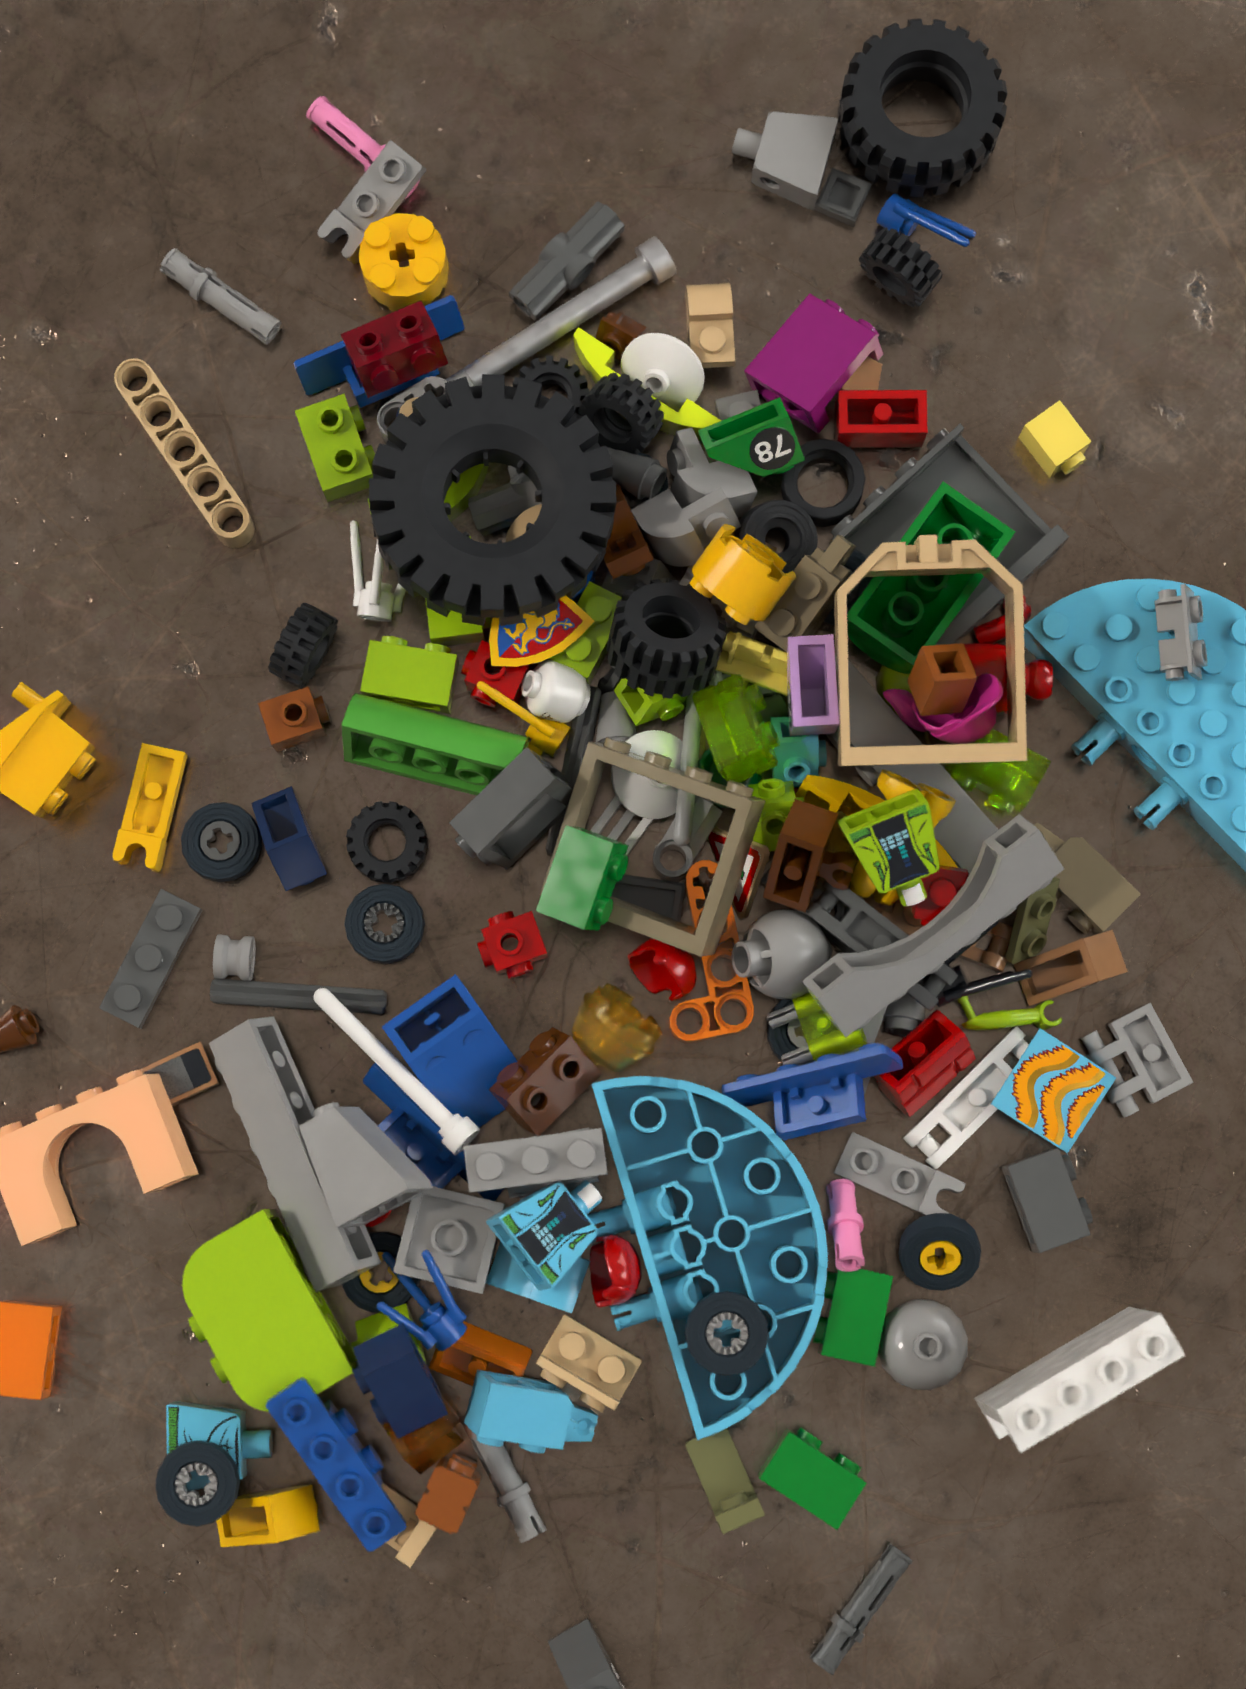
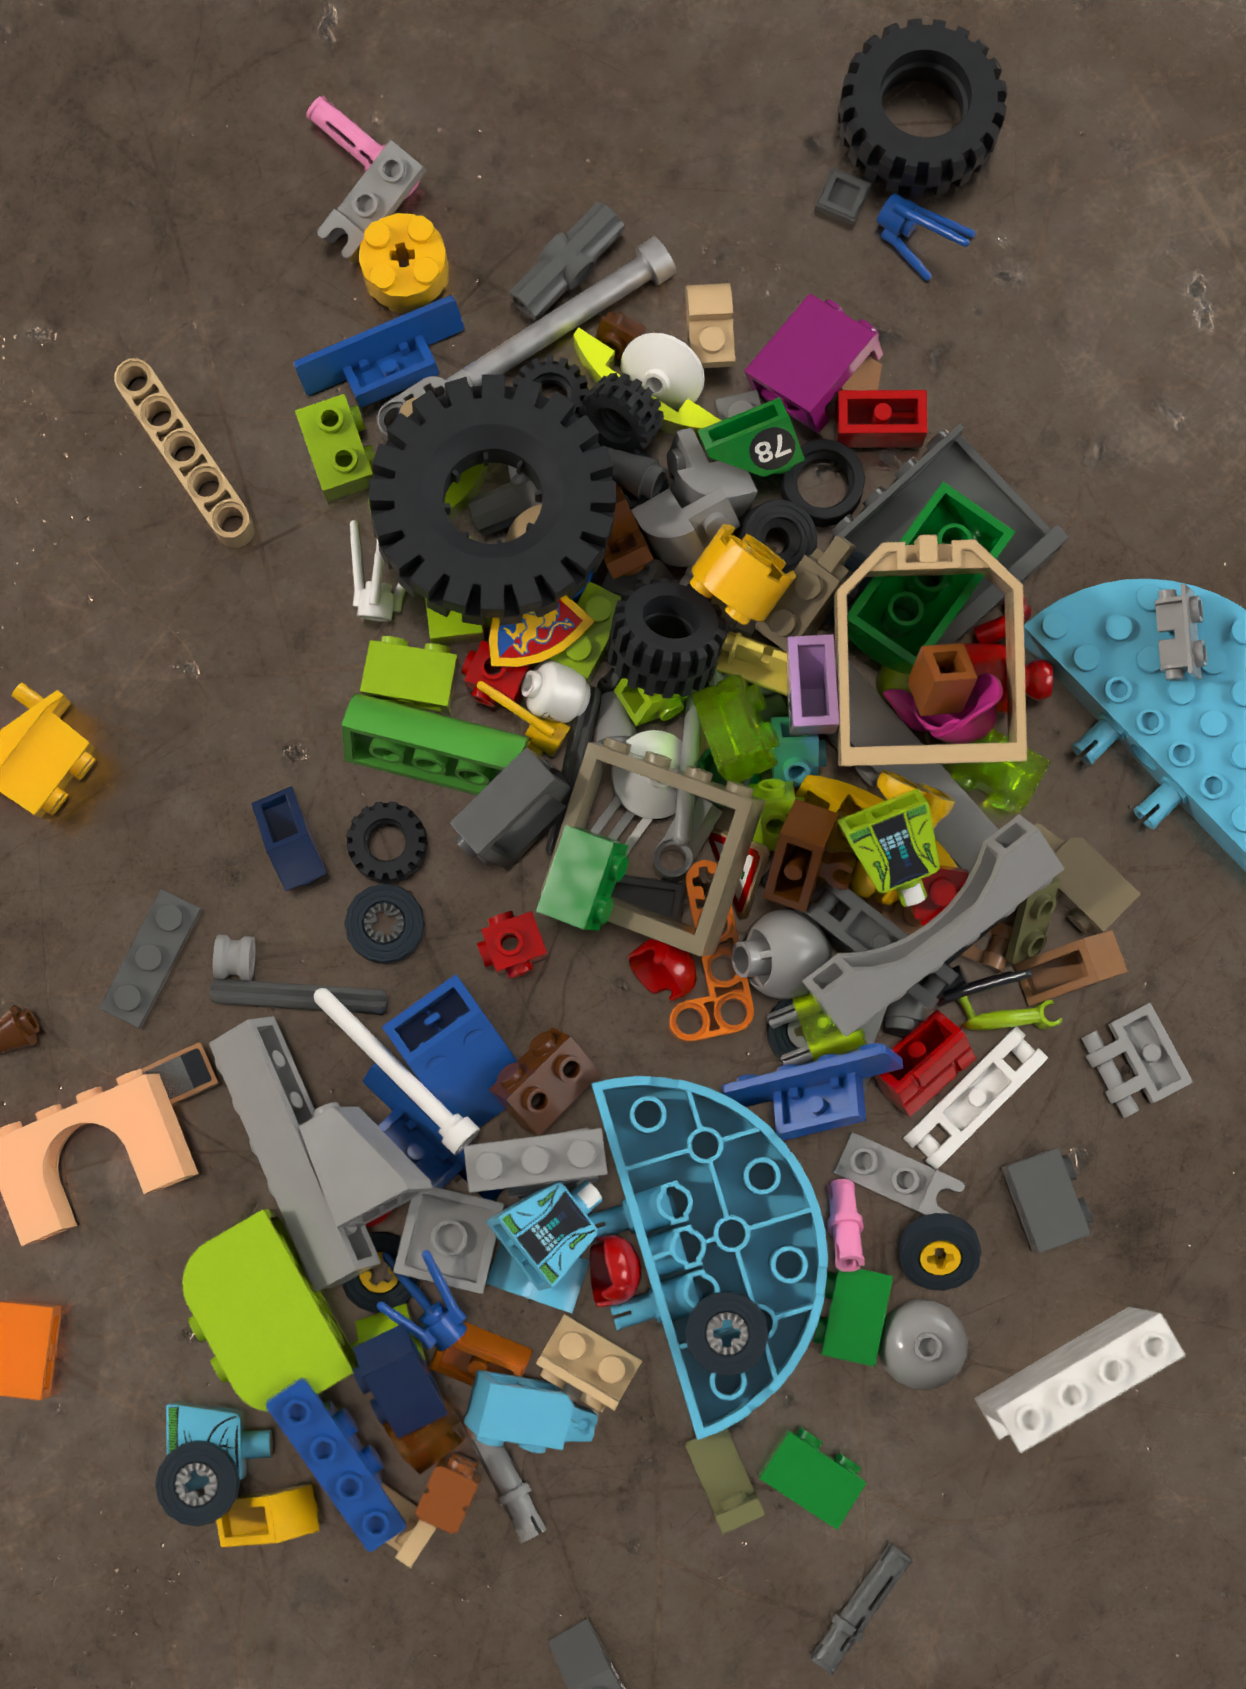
(150, 805): yellow plate -> none
(207, 287): light grey pin -> none
(241, 852): black bush -> none
(294, 718): dark orange brick -> none
(303, 645): black tyre -> none
(394, 349): dark red brick -> none
(613, 1029): clear yellow cone -> none
(789, 154): light grey torso -> none
(900, 267): black tyre -> none
(1053, 1090): slope -> none
(1055, 440): light yellow brick -> none

